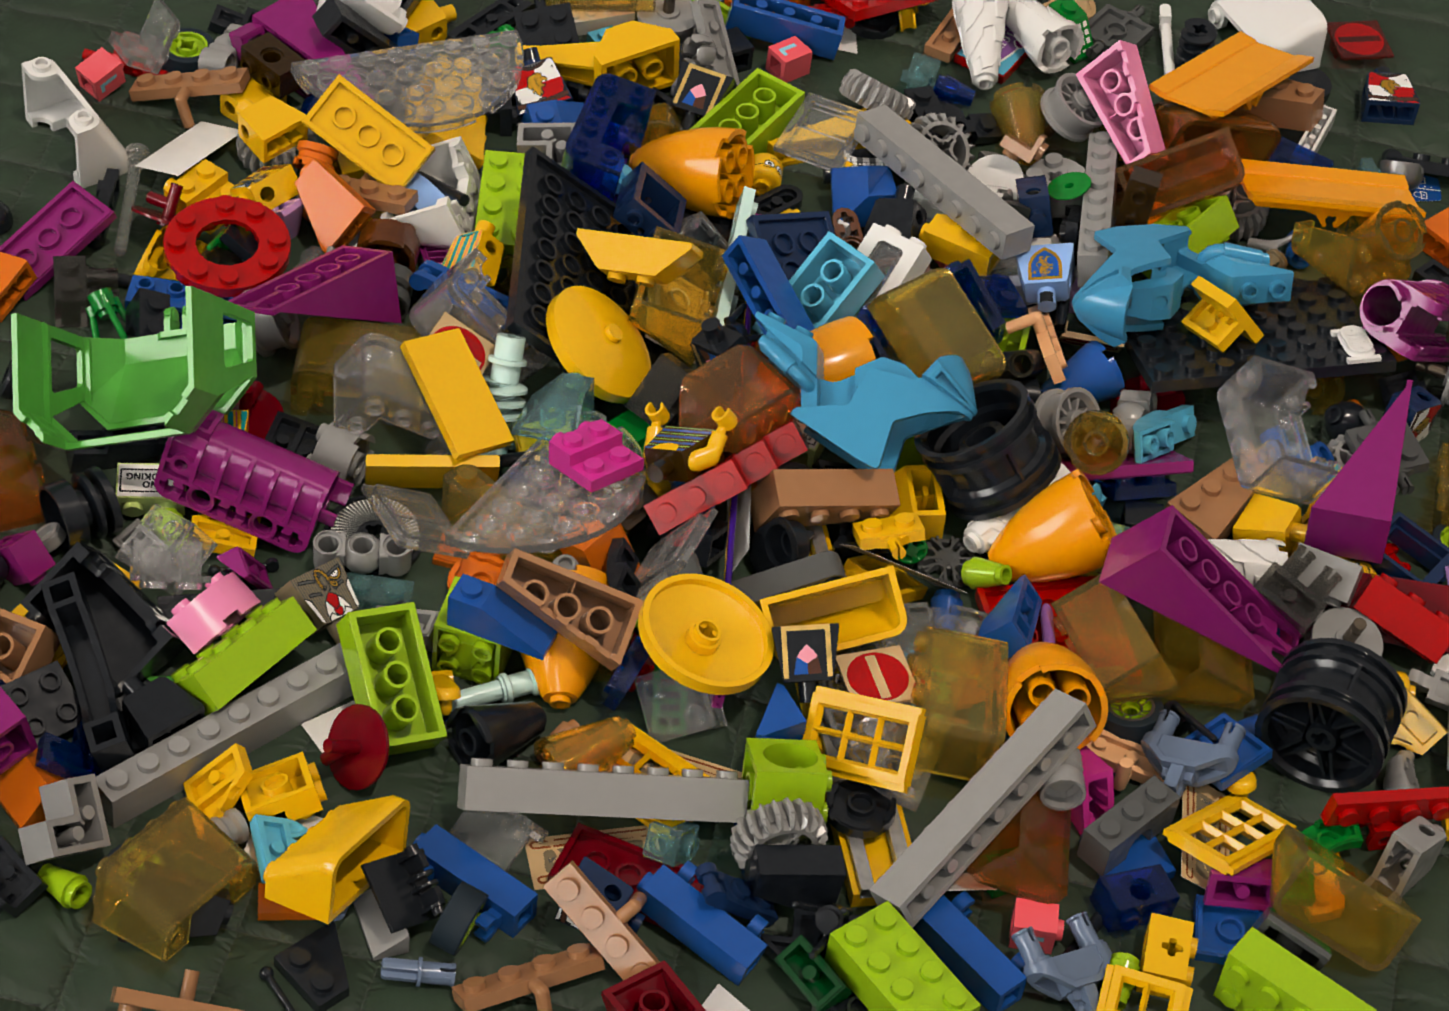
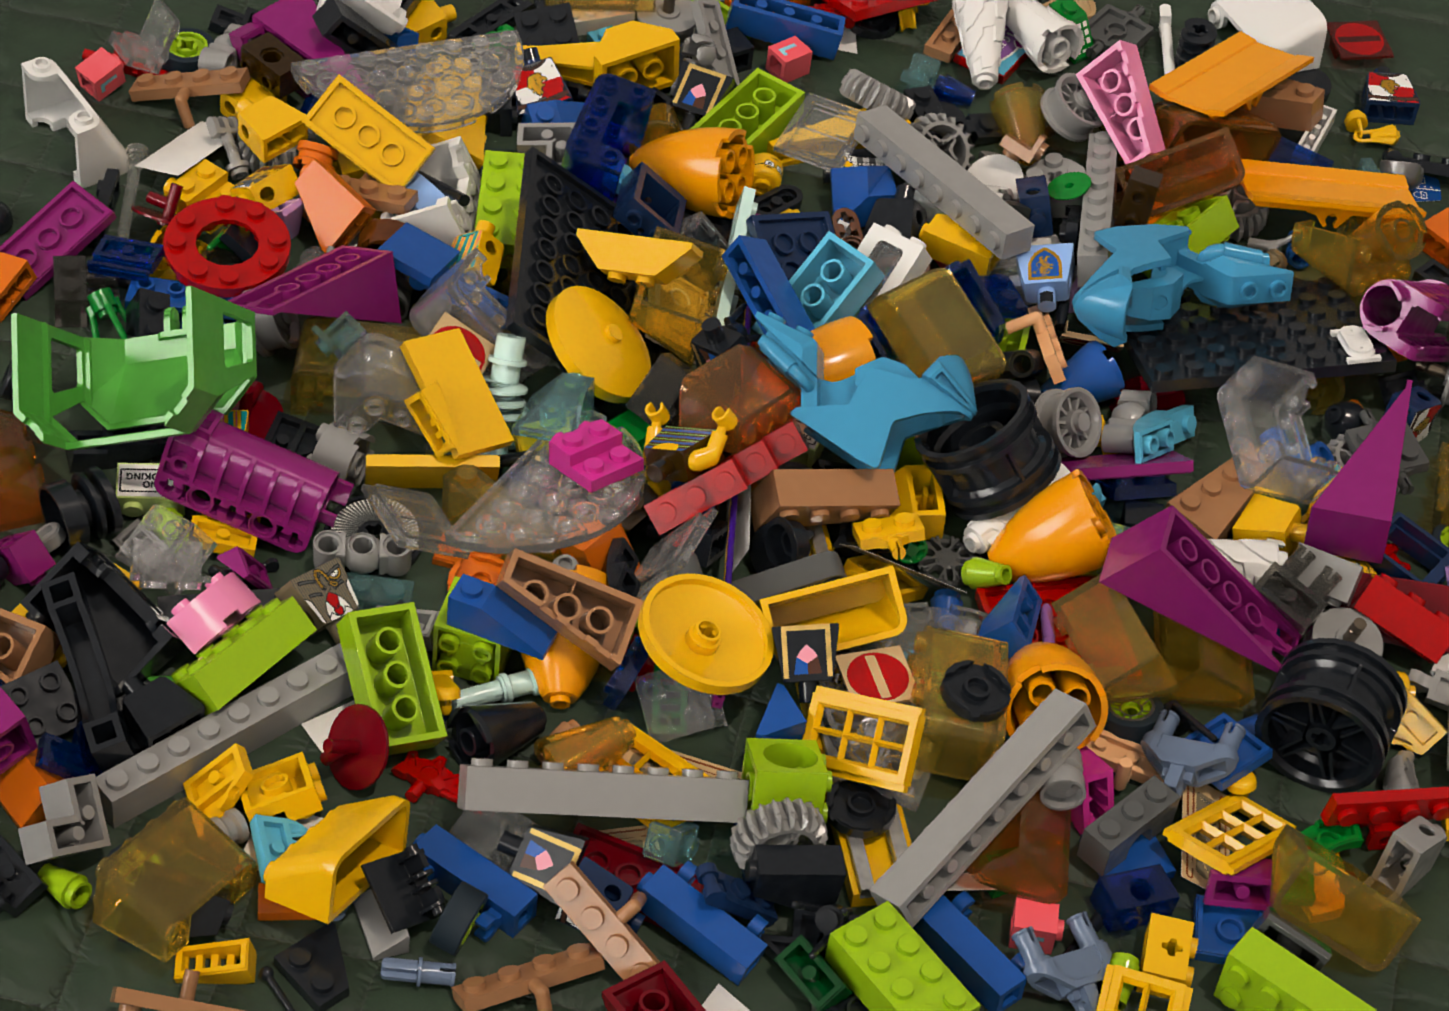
(126, 258): none -> clear blue plate
(216, 974): none -> yellow slope
(227, 130): none -> light grey hinge
(339, 335): none -> clear light blue bracket
(420, 254): none -> blue tile
(427, 777): none -> red piece
(433, 418): none -> yellow slope
(541, 854): none -> black torso
(975, 691): none -> black tile
(1097, 442): clear yellow cone -> none
(1219, 317): yellow bracket -> none
(1357, 121): none -> yellow piece

